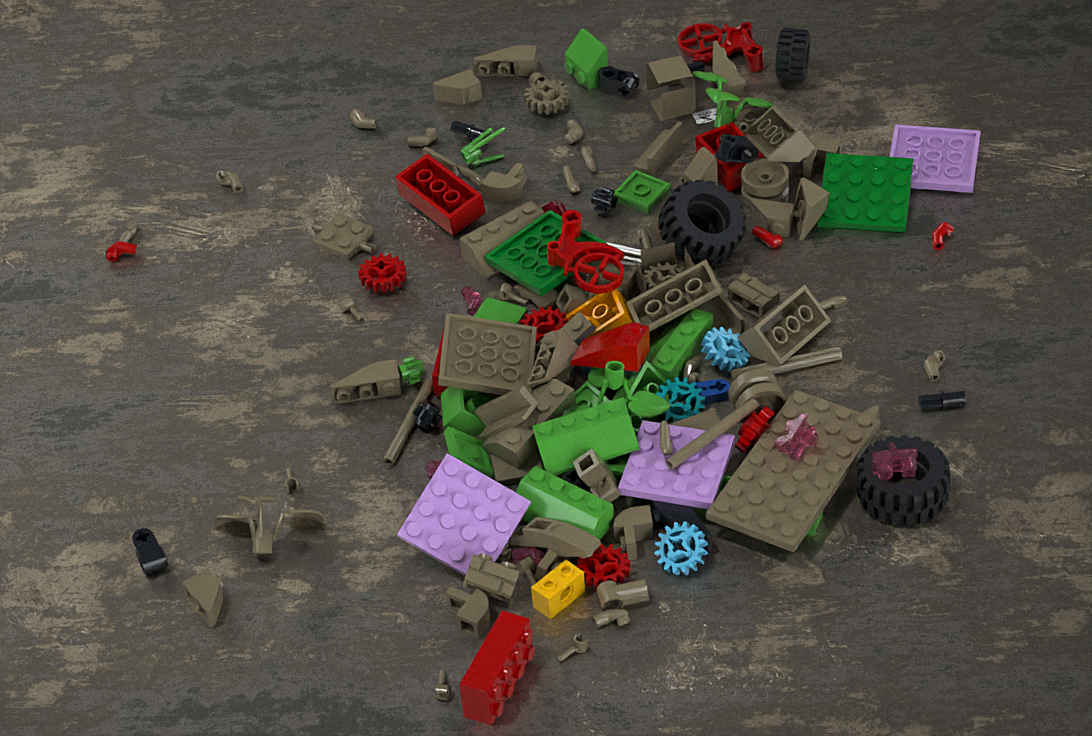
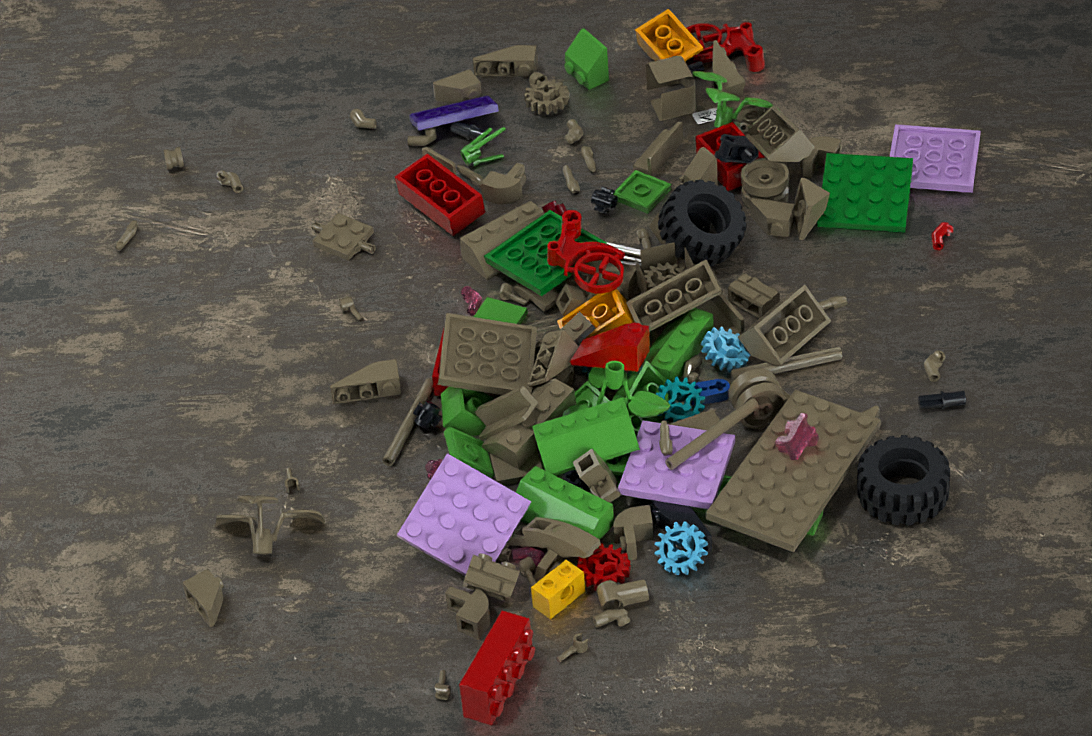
(118, 249): red arm -> none
(148, 551): black piece -> none
(173, 158): none -> dark tan wheel
(382, 273): red gear -> none
(411, 370): bright green gear -> none
(453, 112): none -> dark purple tile
(545, 321): red gear -> none
(615, 82): black piece -> none
(667, 38): none -> light orange slope
(753, 429): red gear -> none
(767, 237): red arm -> none
(792, 54): black tyre -> none
(894, 461): clear pink hips -> none

